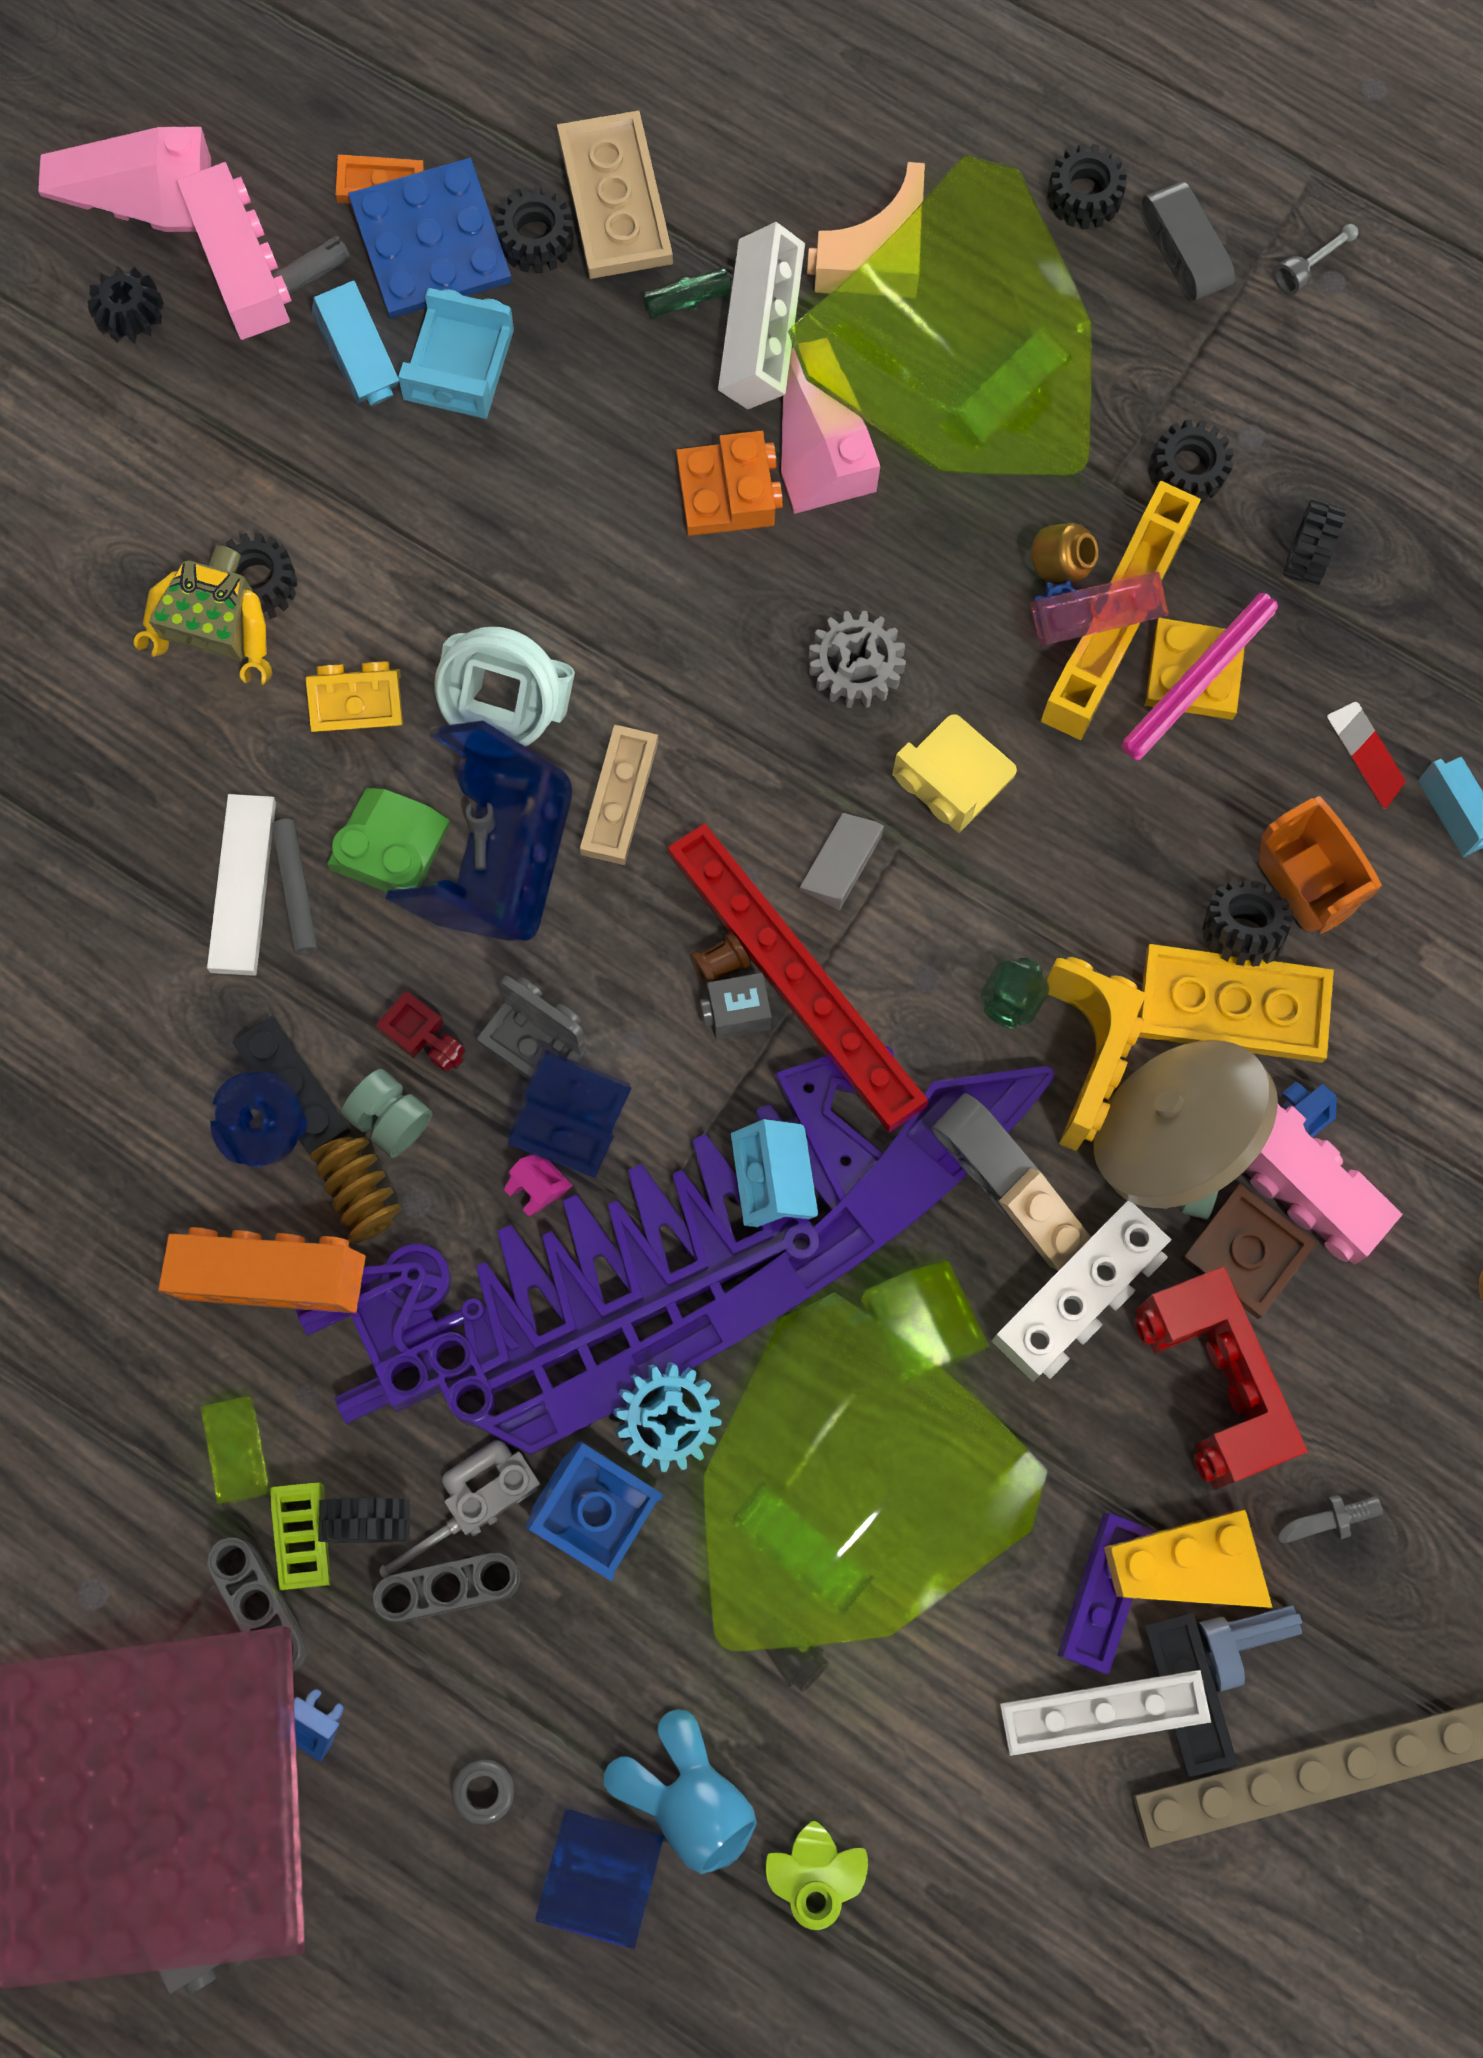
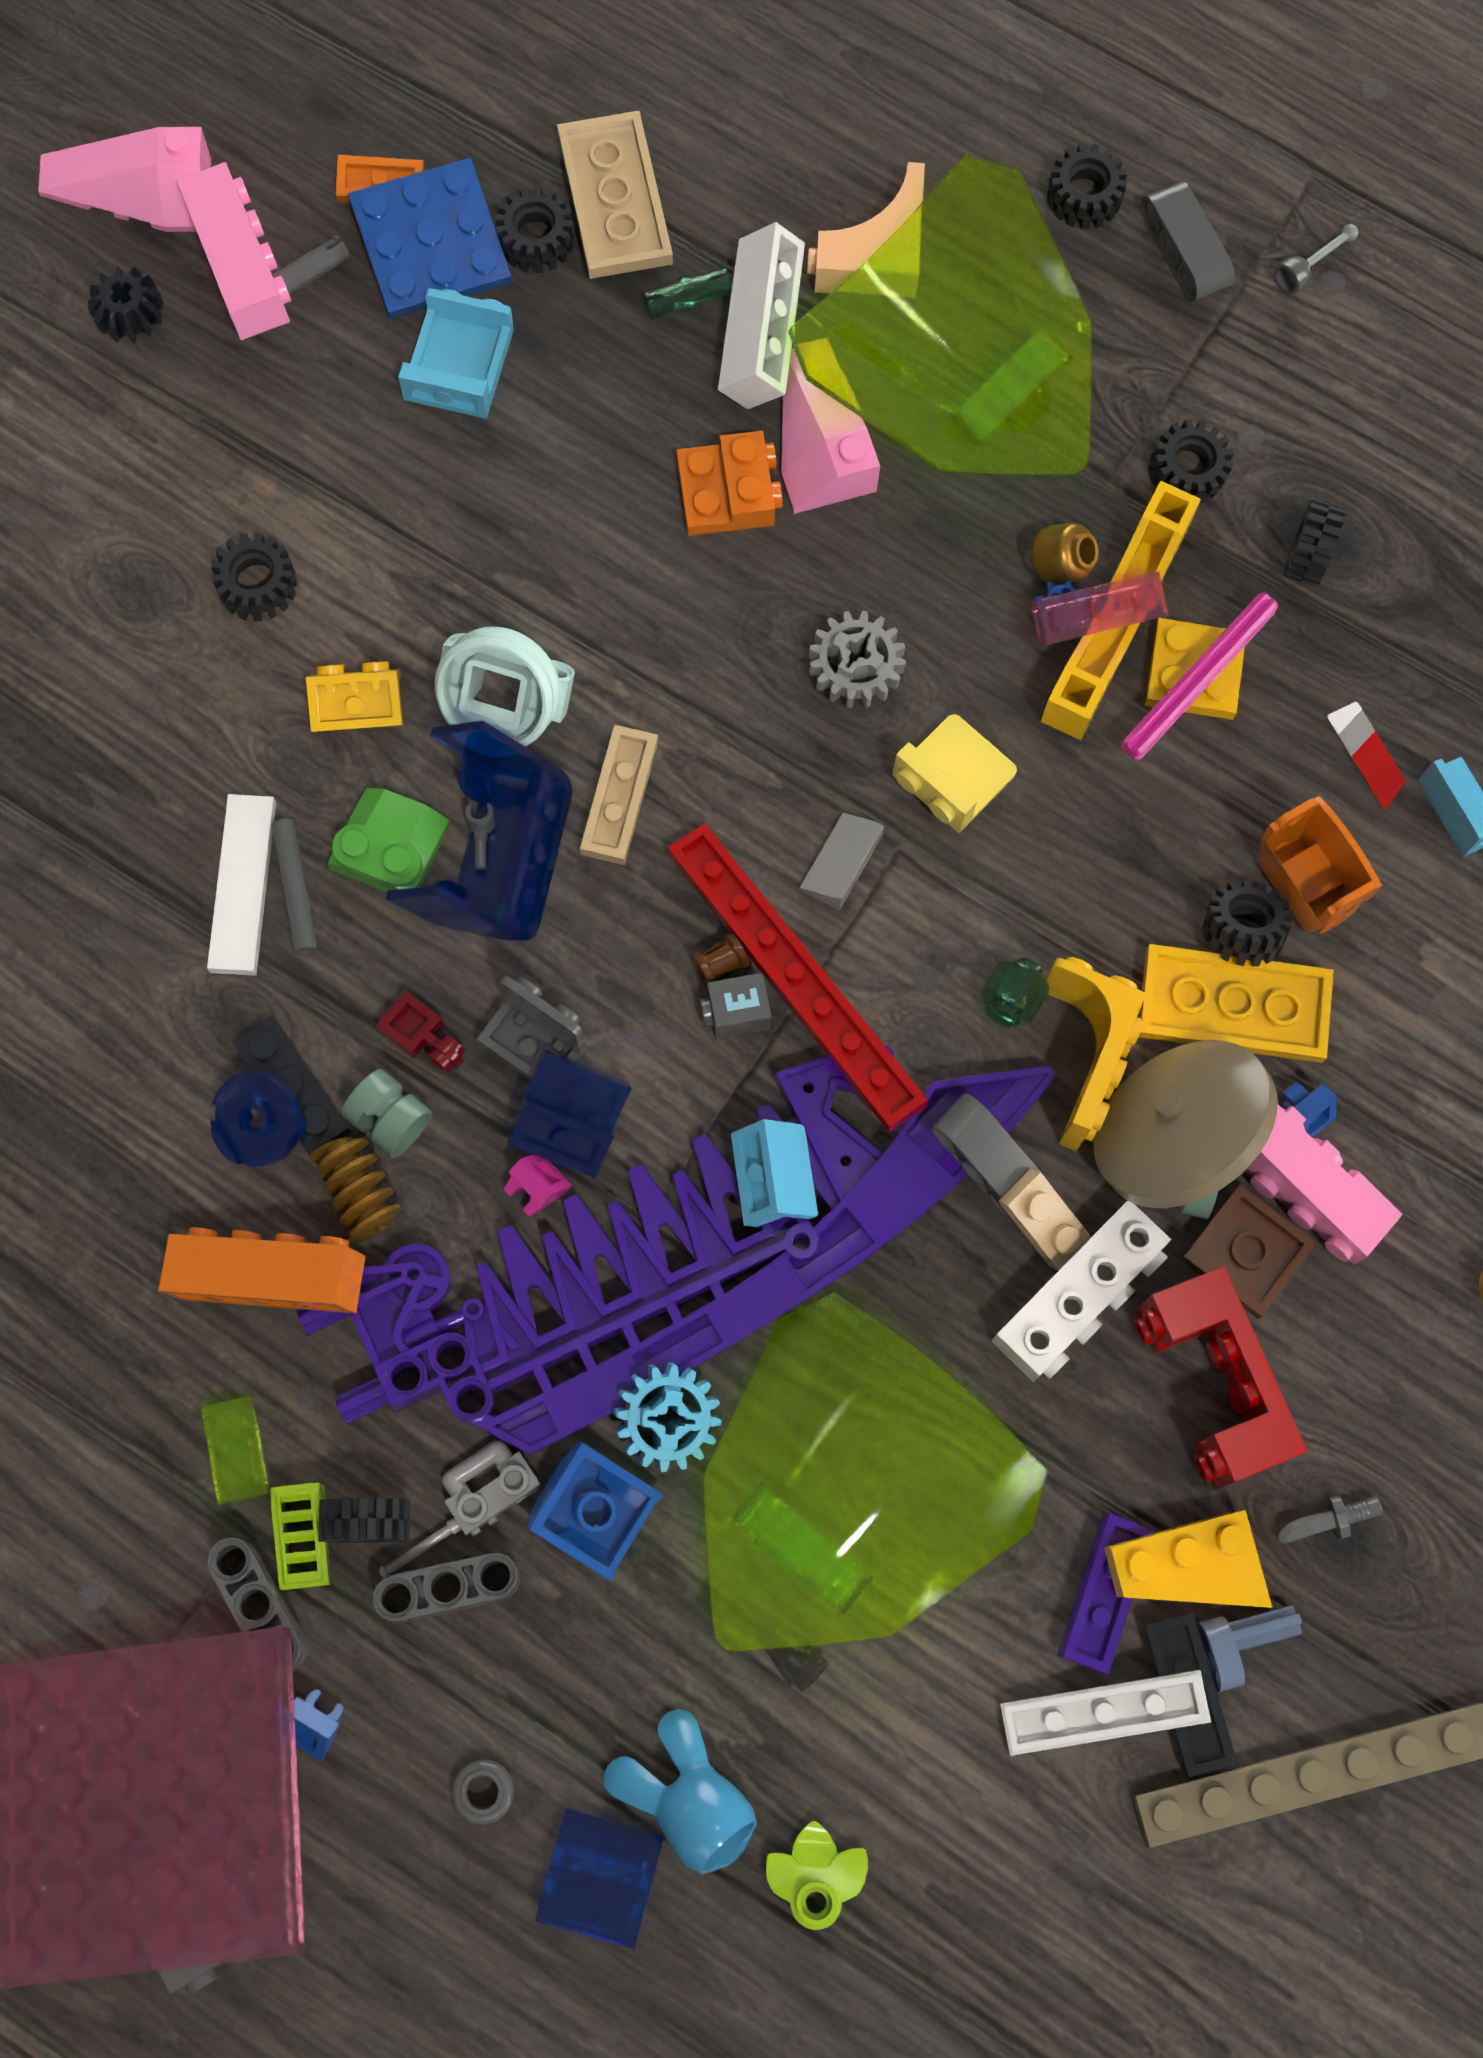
(209, 612): torso -> none
(355, 343): medium azure slope -> none
(929, 1313): clear neon green slope -> none

